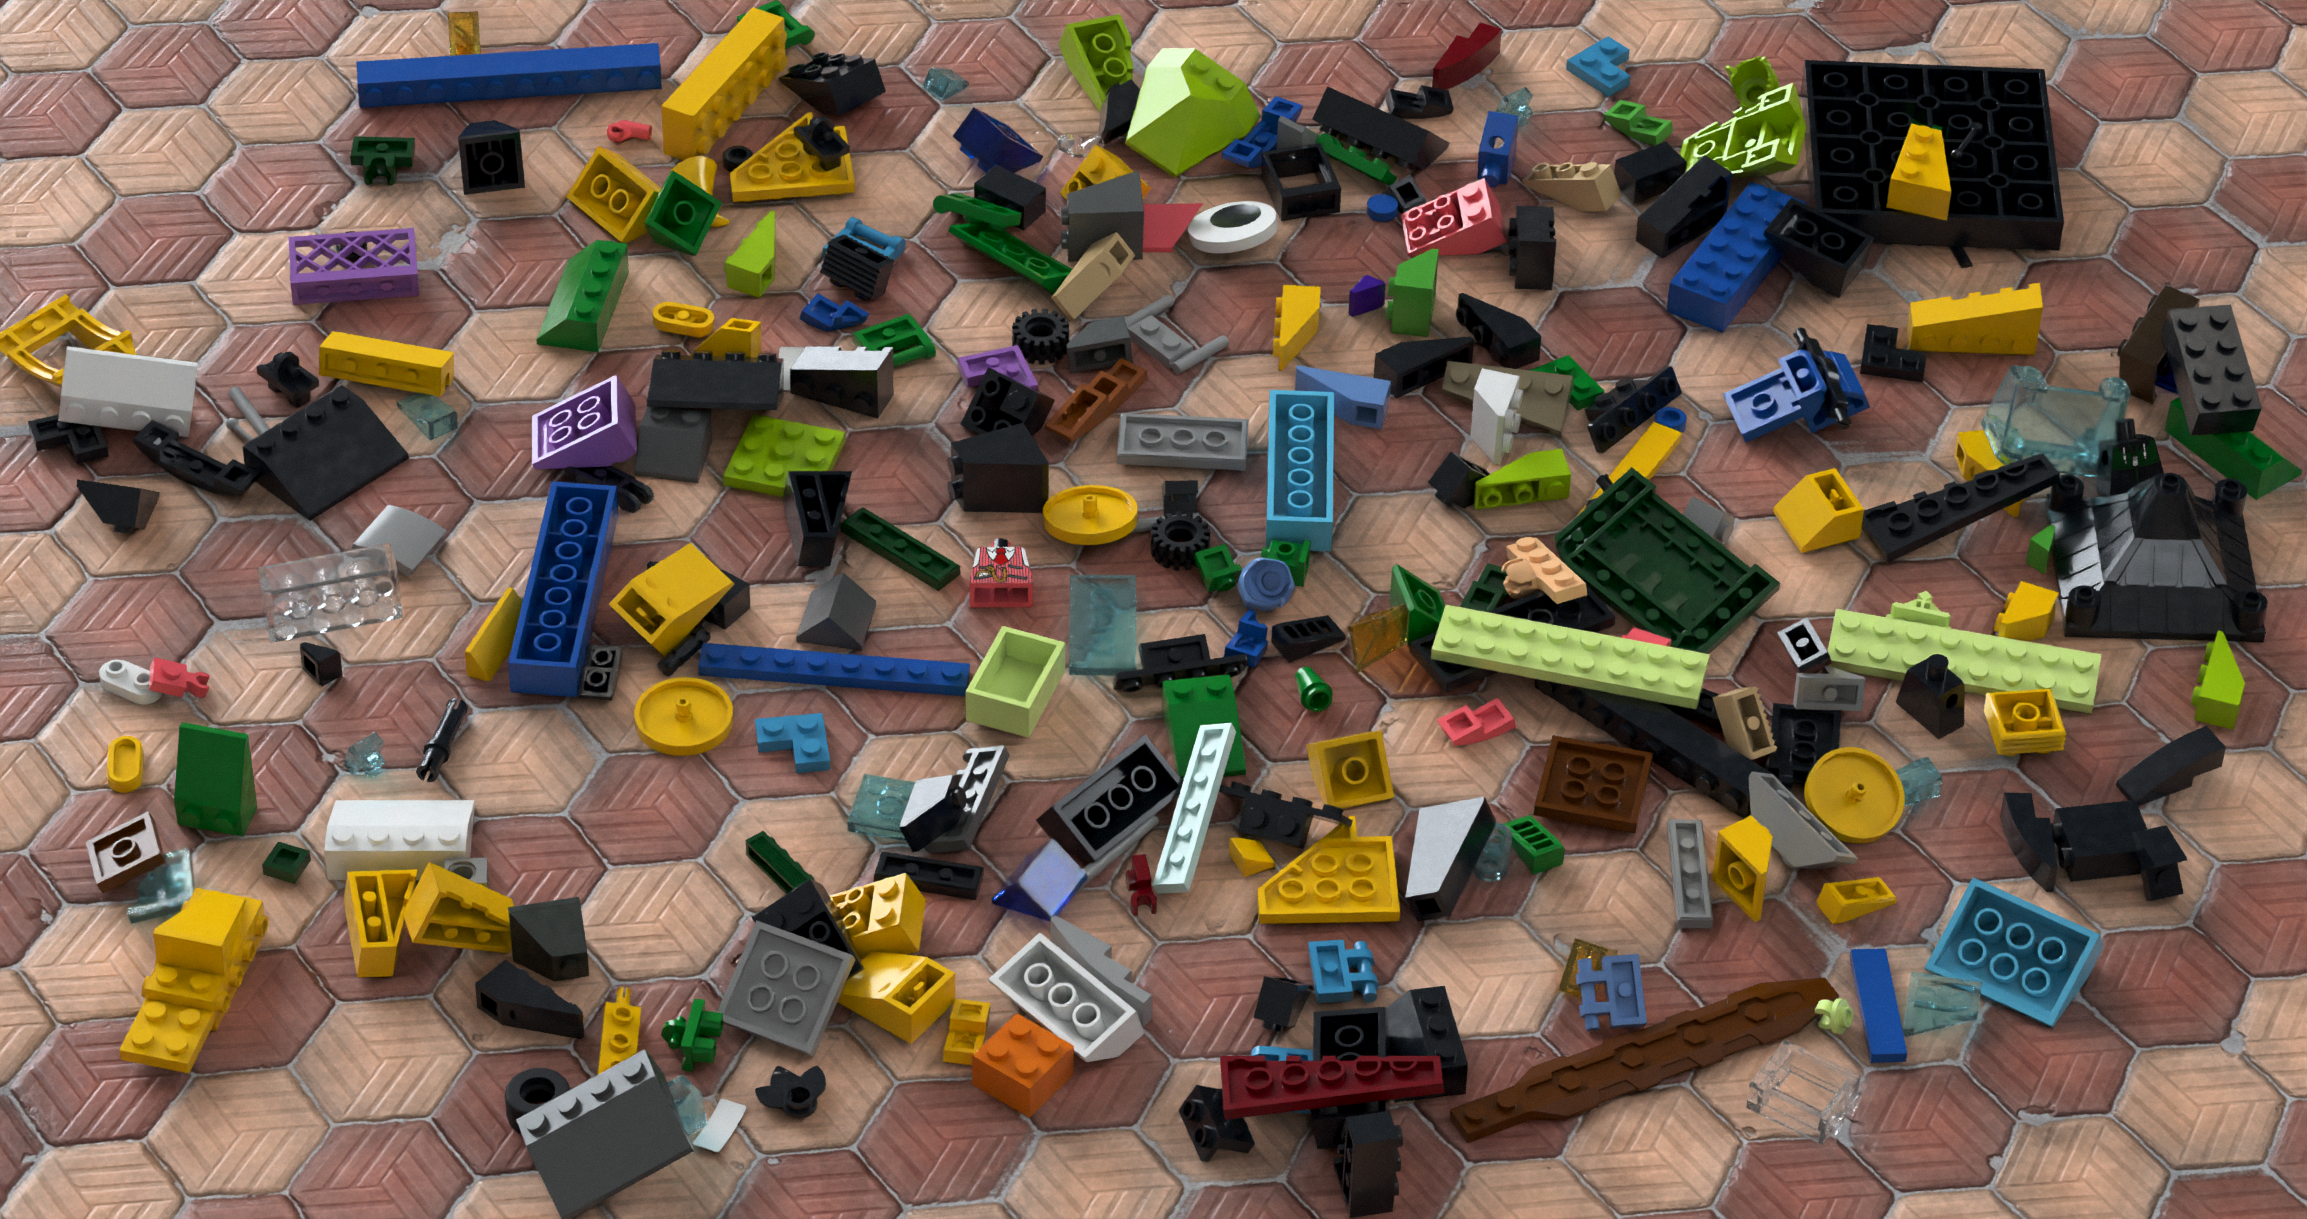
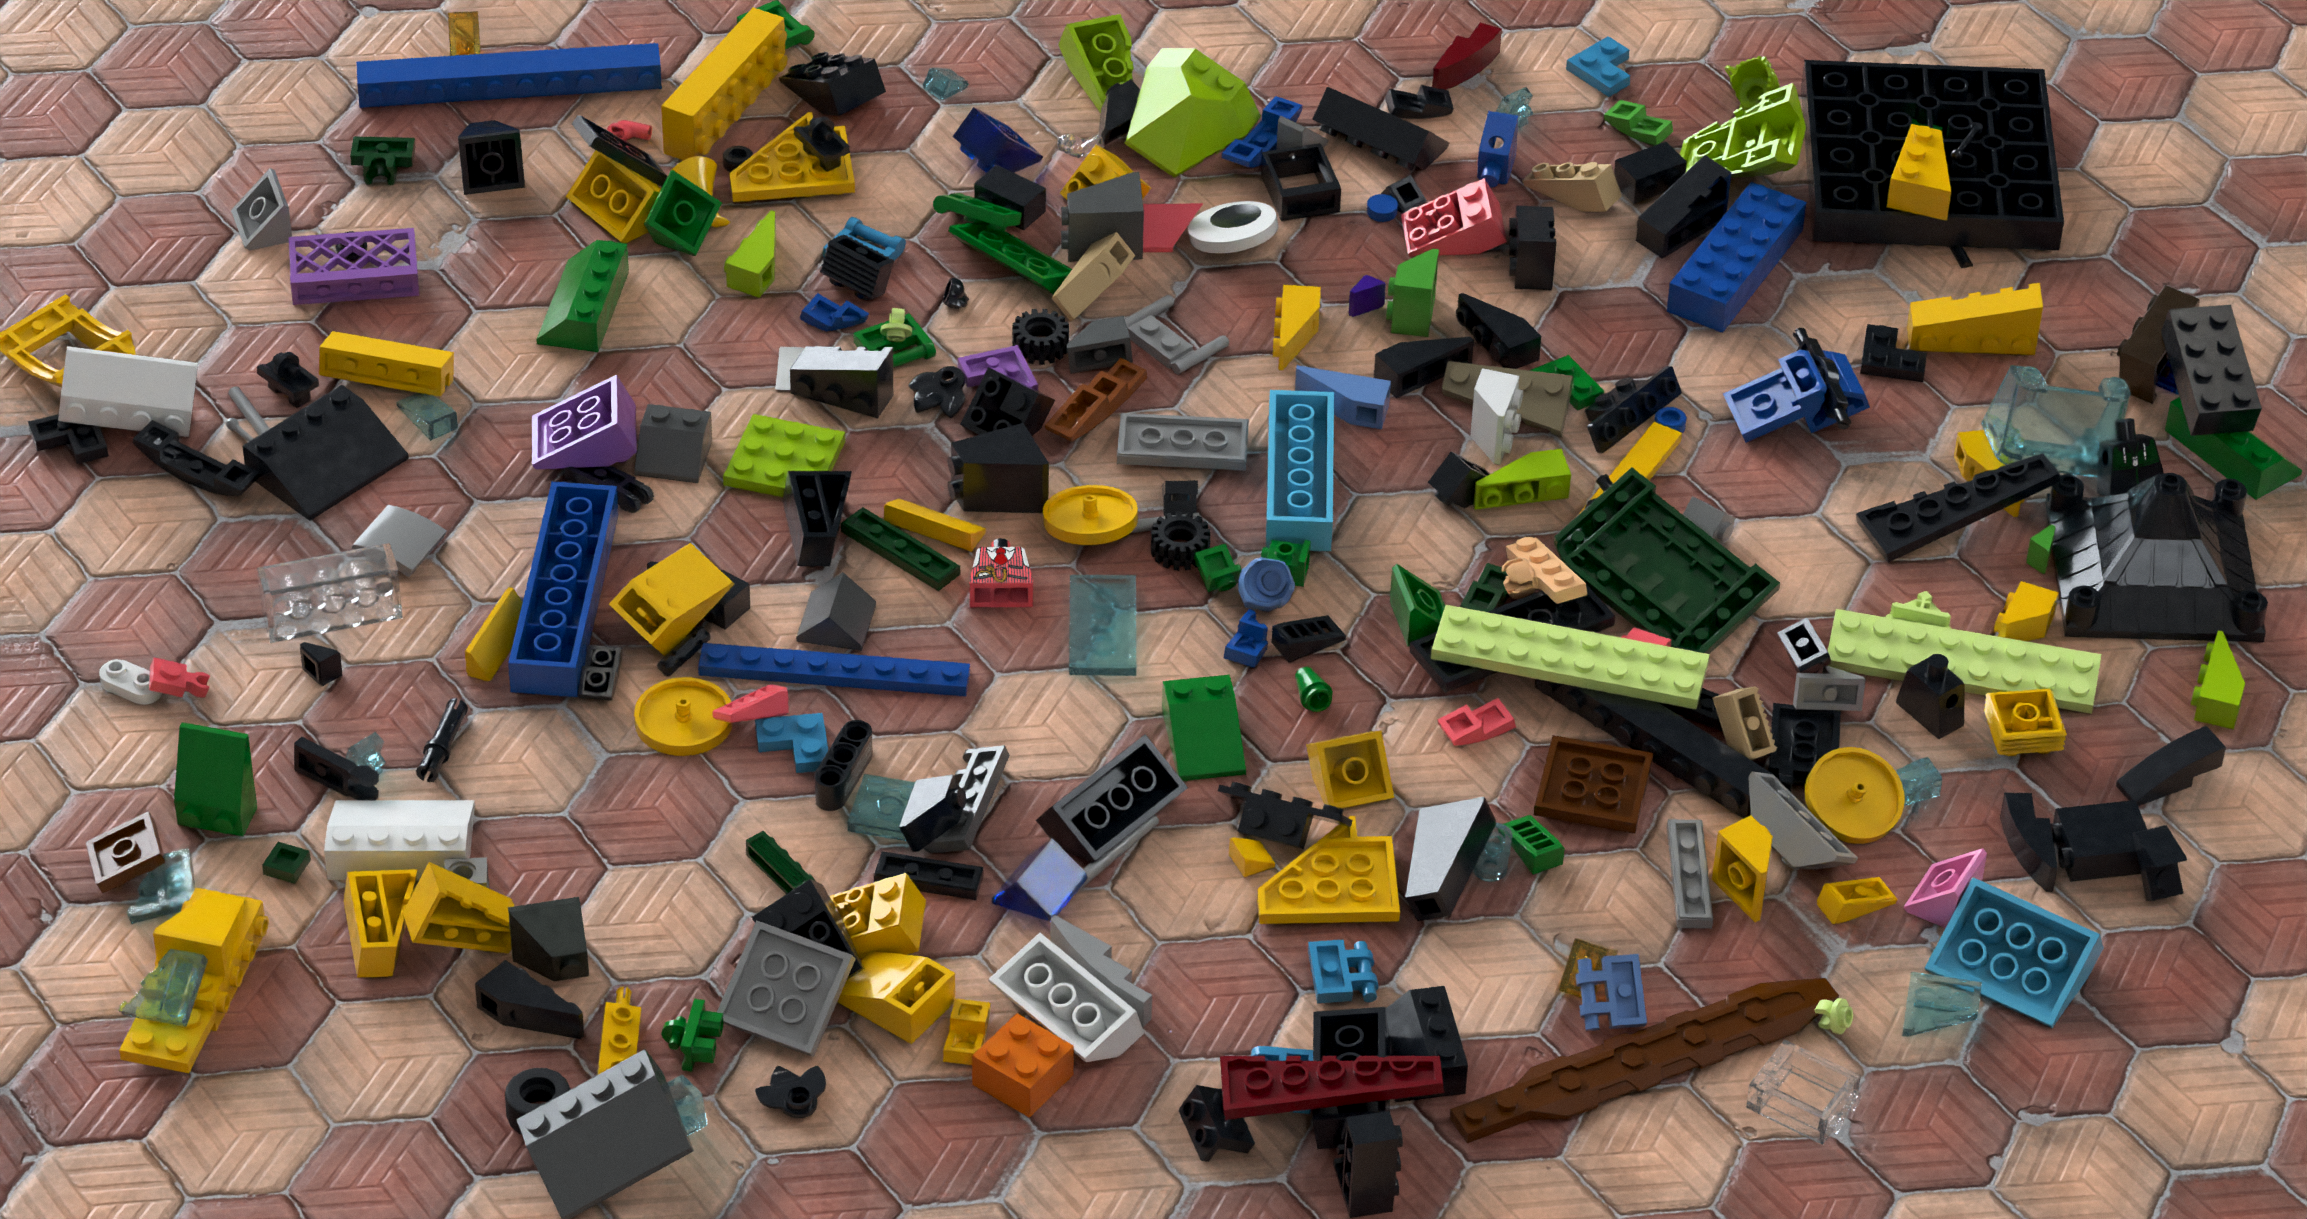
(120, 505): black slope -> none
(125, 764): yellow tile -> none
(169, 989): none -> clear light blue wing
(263, 214): none -> light grey slope
(335, 771): none -> black hinge
(619, 150): none -> black tile
(683, 319): yellow plate -> none
(716, 381): black slope -> none
(720, 1125): white sticker -> none
(734, 336): yellow slope -> none
(759, 704): none -> coral slope
(843, 765): none -> black beam
(896, 329): none -> yellowish green plate
(933, 524): none -> yellow slope
(934, 390): none -> black plate
(955, 294): none -> black piece
(1015, 681): yellowish green piece -> none
(1140, 882): dark red plate -> none
(1177, 660): black bracket -> none
(1194, 808): light aqua plate -> none
(1281, 1002): black slope -> none
(1356, 159): green plate -> none
(1378, 635): clear yellow slope -> none
(1819, 246): black slope -> none
(1820, 511): yellow slope -> none
(1878, 1005): blue tile -> none
(1944, 886): none -> bright pink slope

